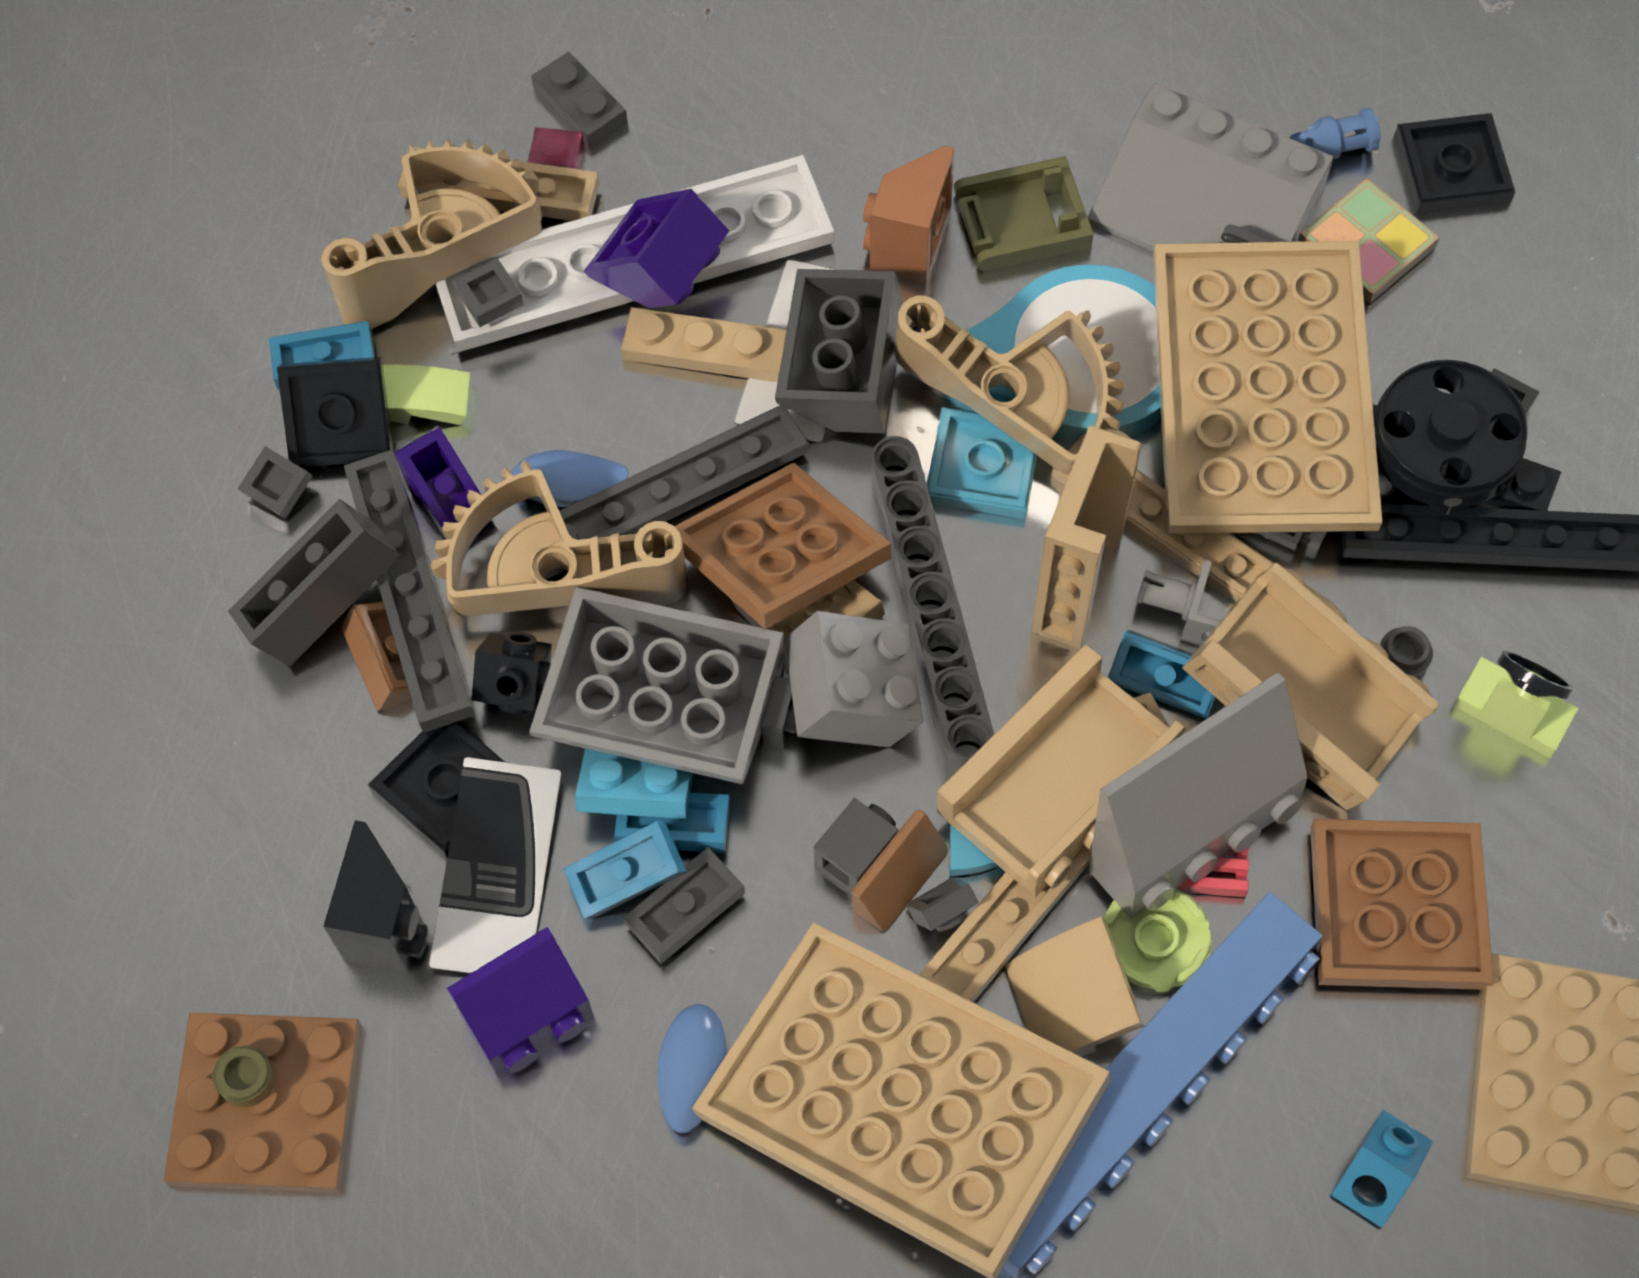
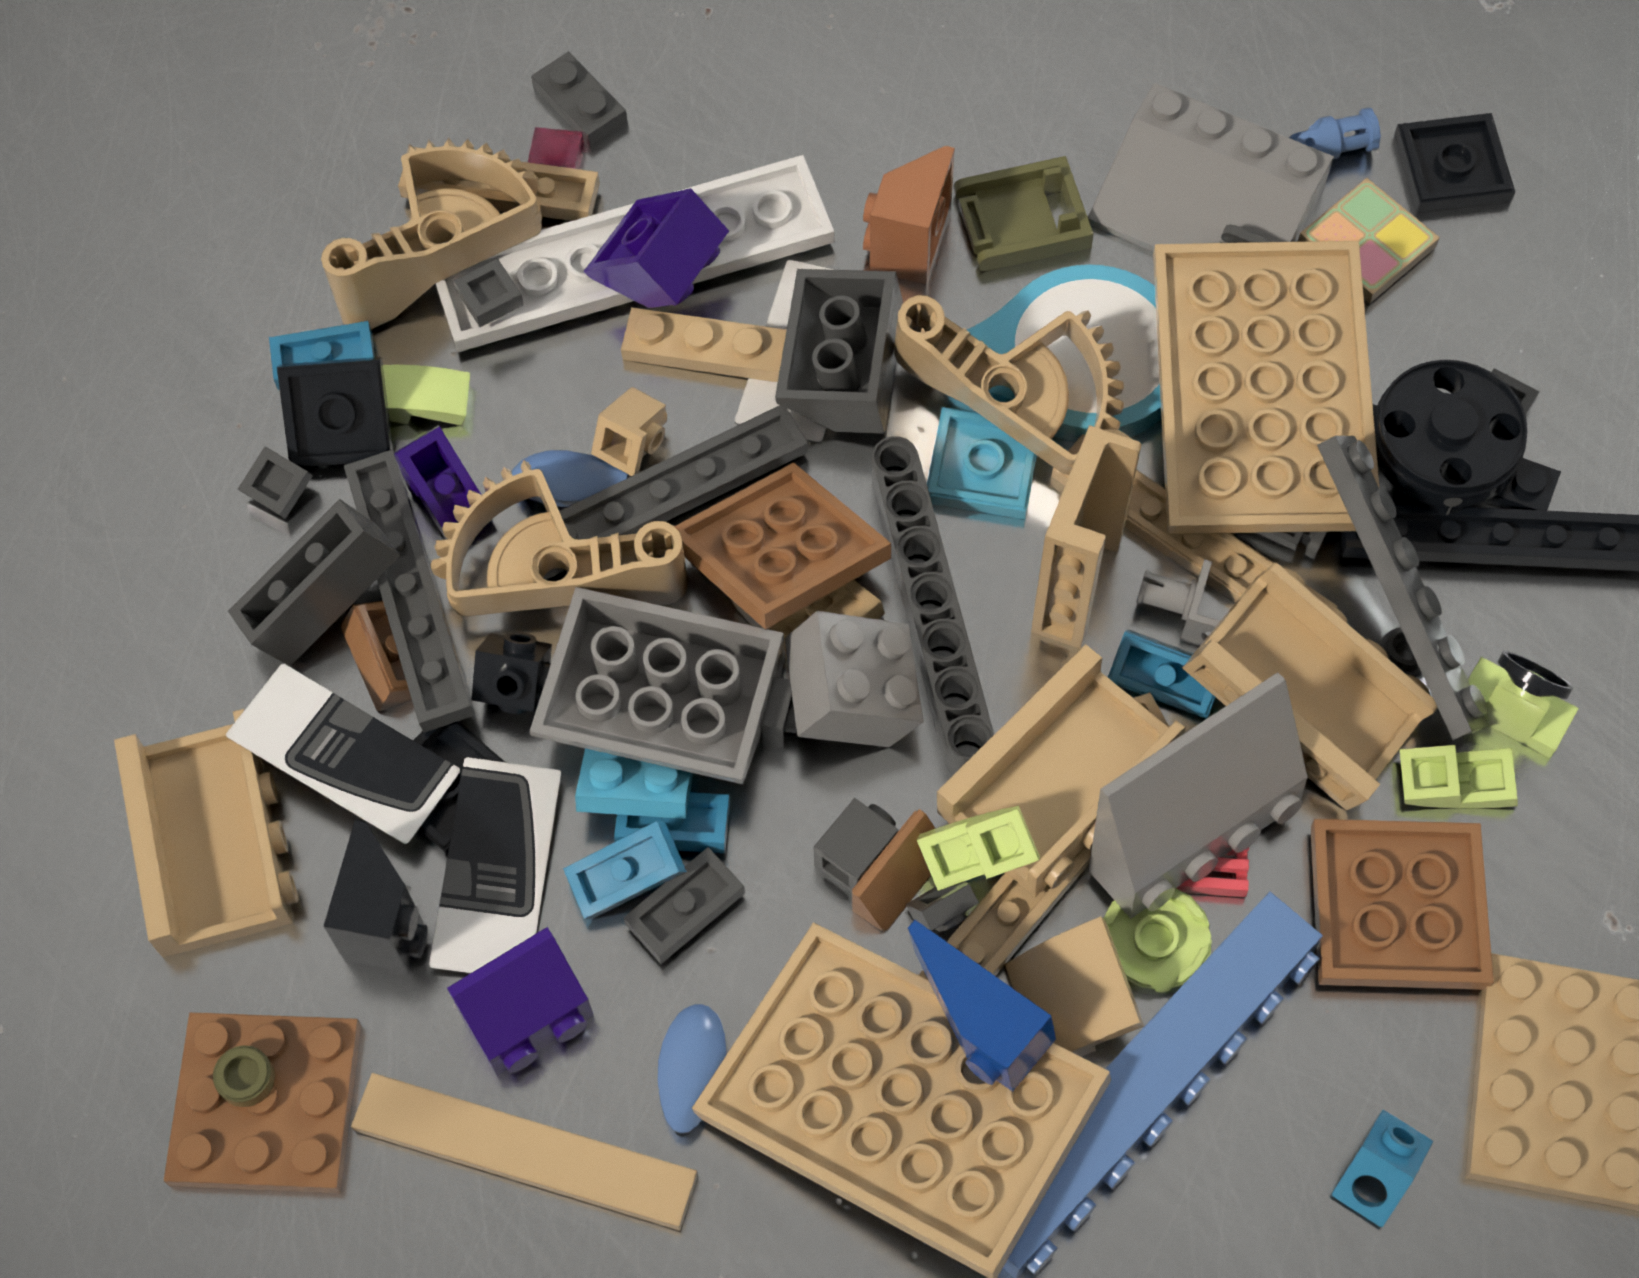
(204, 840): none -> tan panel
(343, 753): none -> sticker
(525, 1151): none -> tan tile
(629, 430): none -> tan brick
(977, 847): none -> yellowish green slope
(992, 1021): none -> blue slope
(1412, 602): none -> dark grey plate
(1458, 780): none -> yellowish green slope

